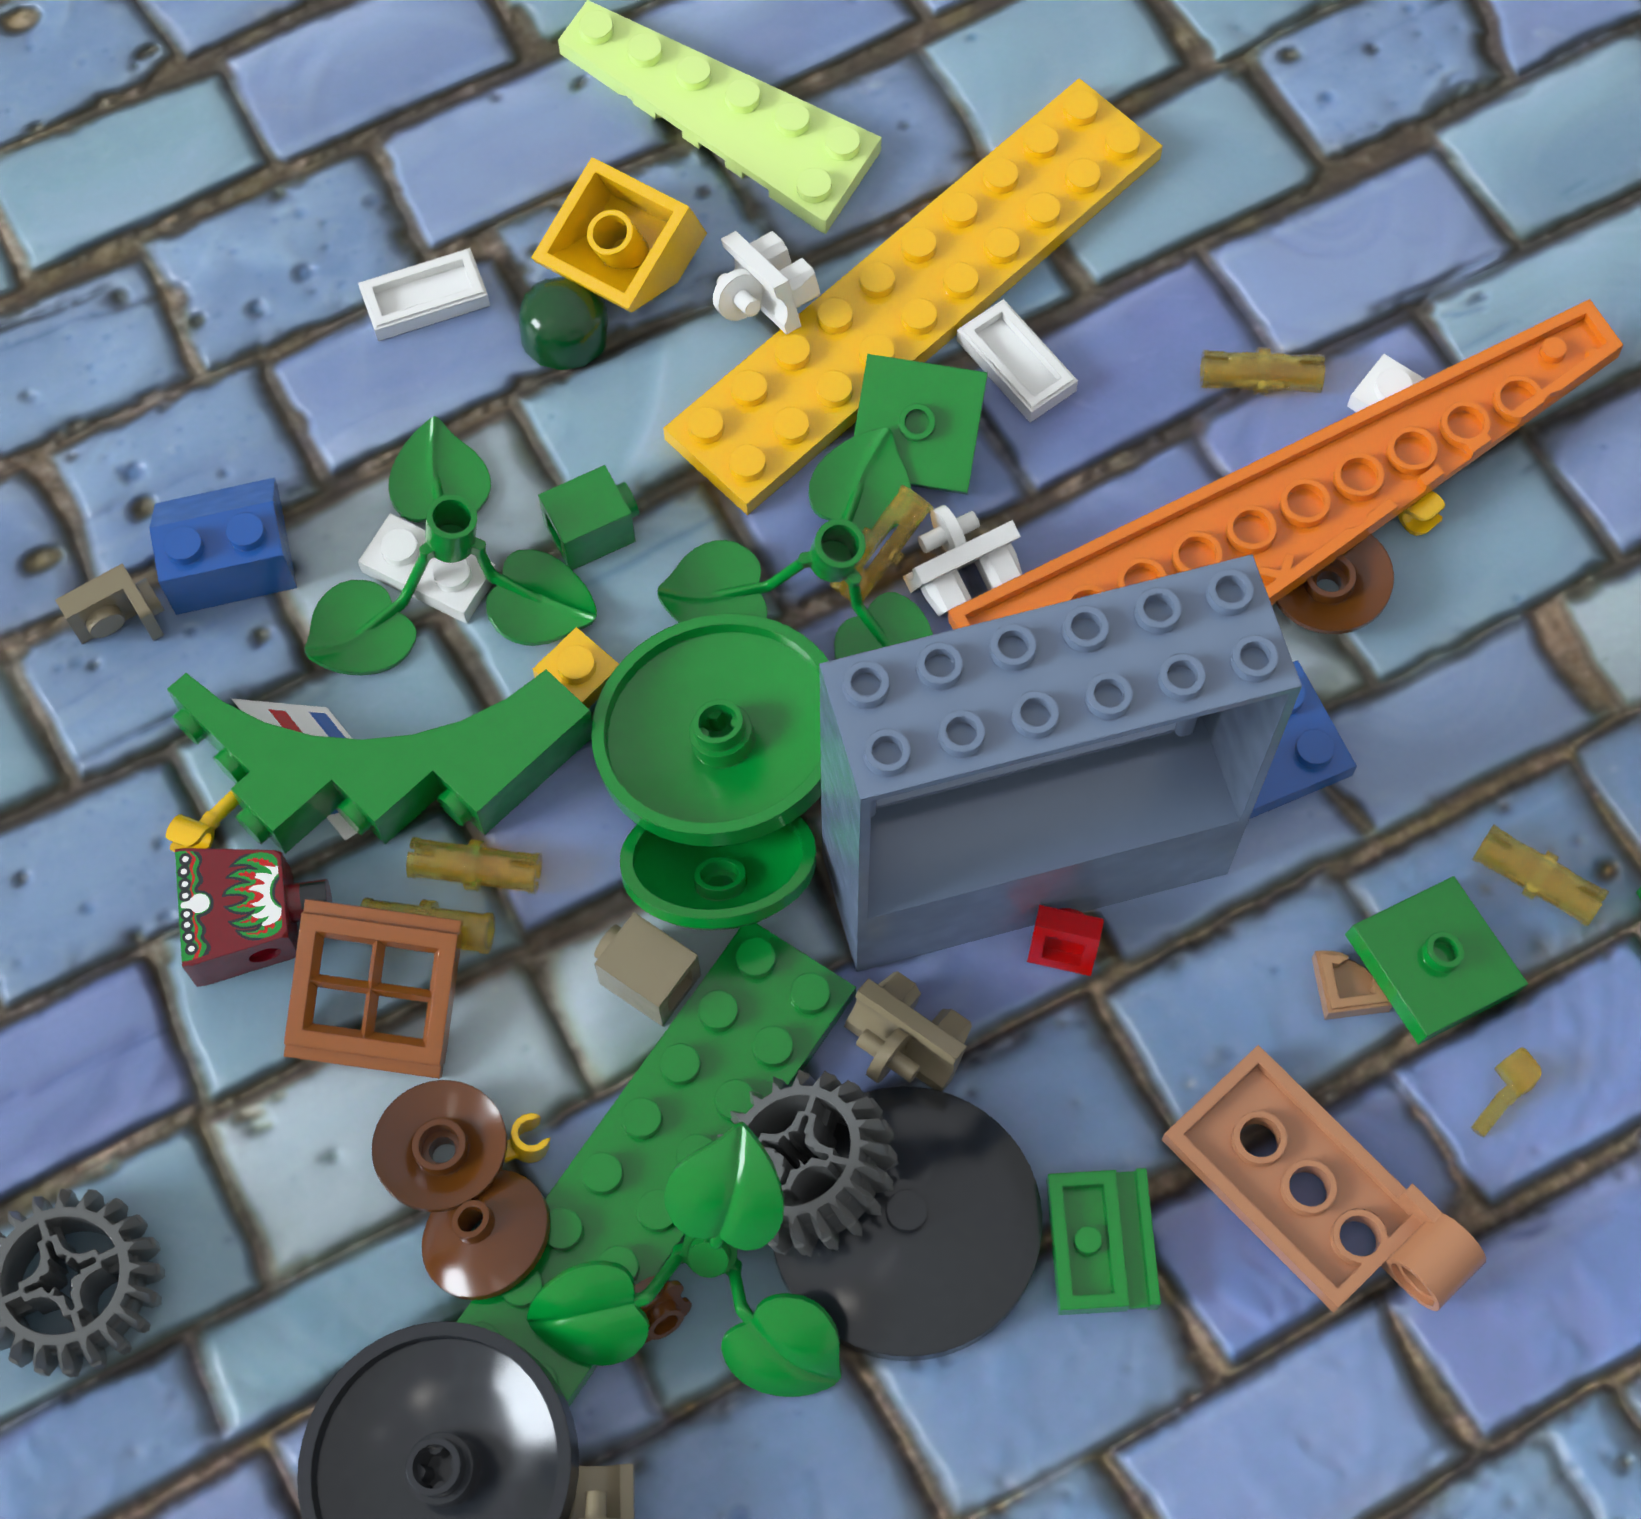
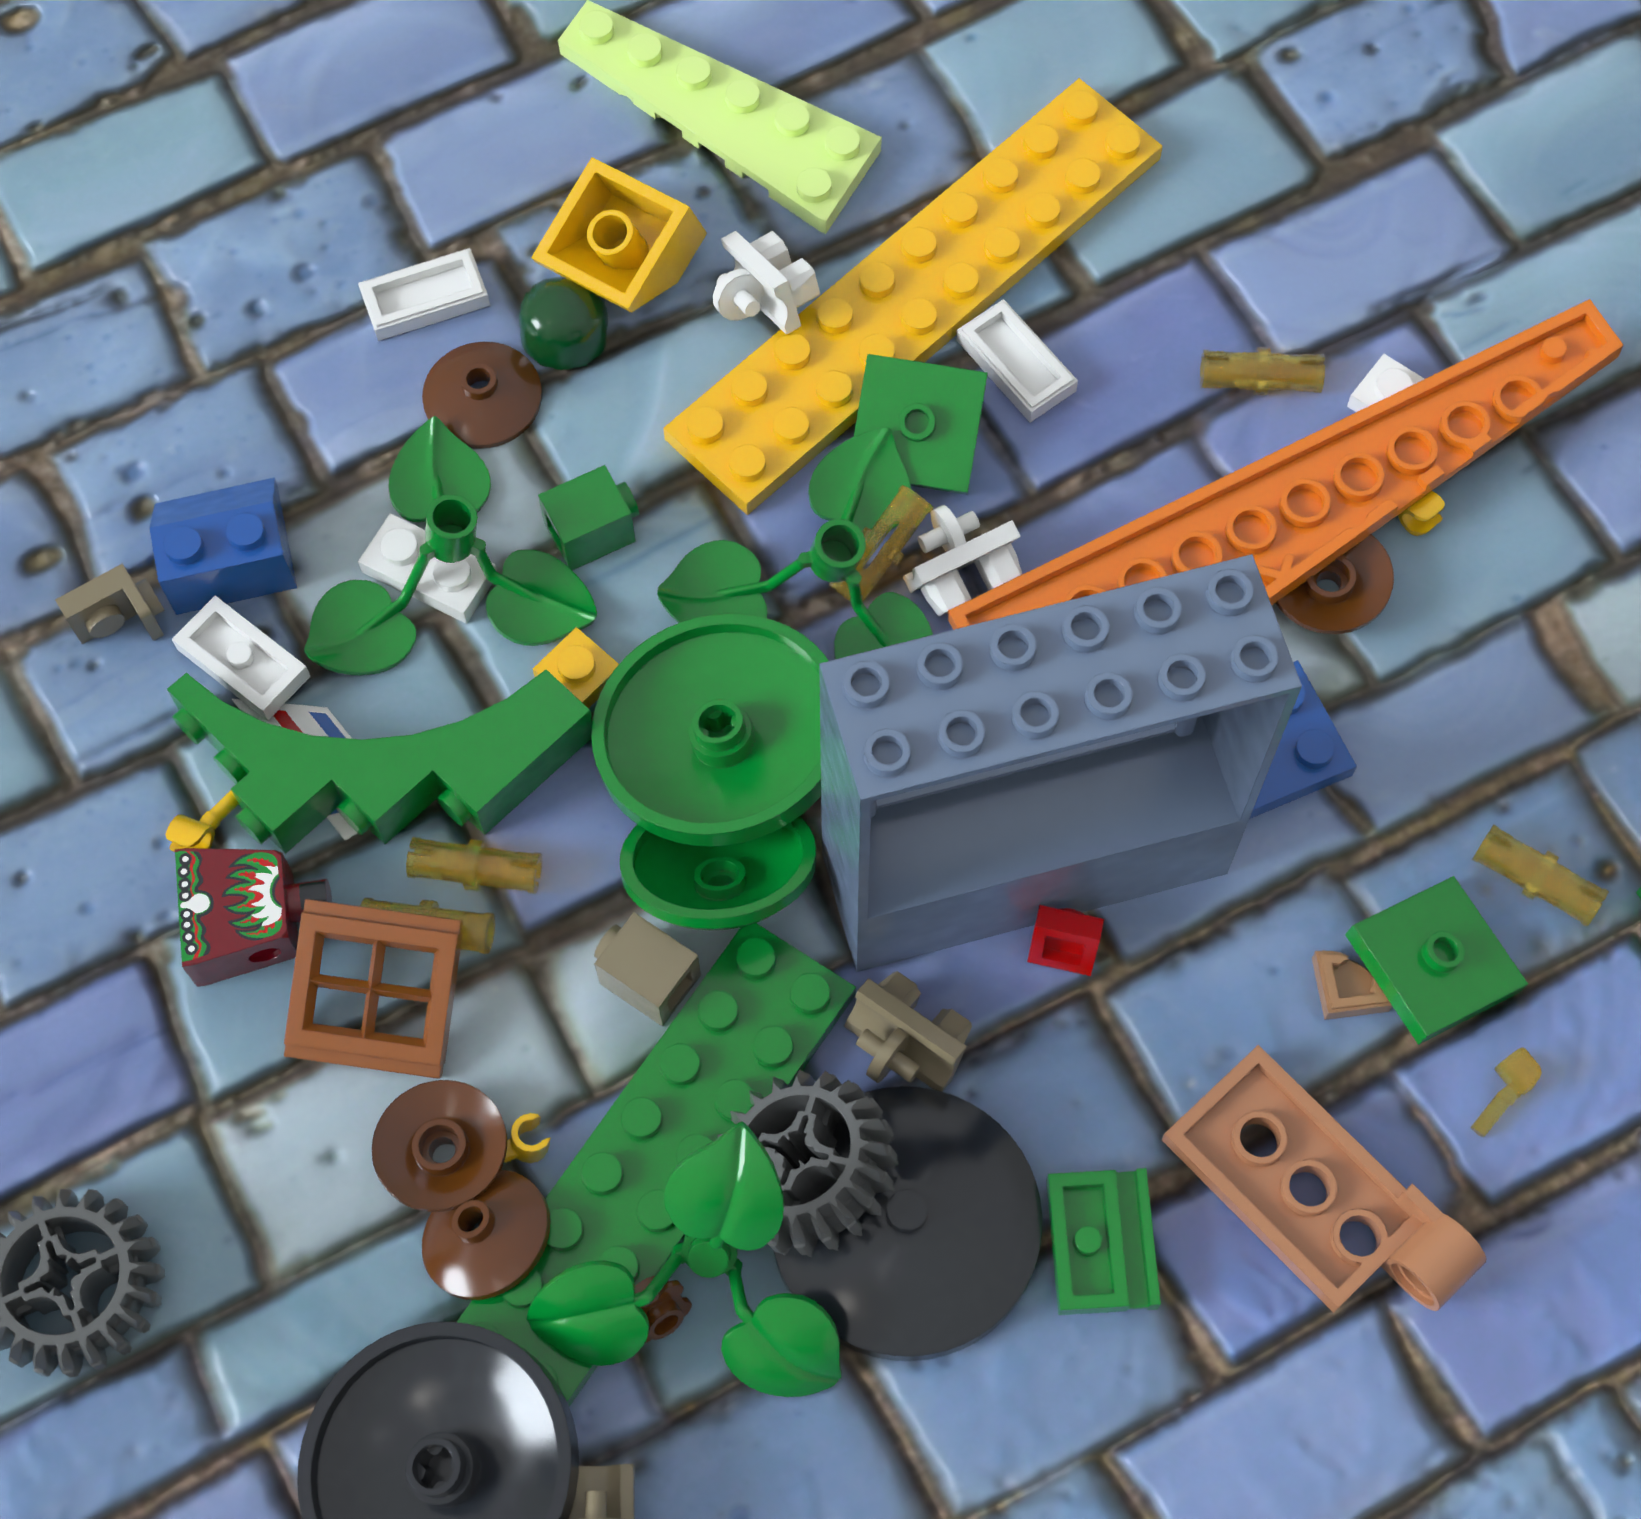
(241, 657): none -> white plate
(487, 414): none -> reddish brown dish

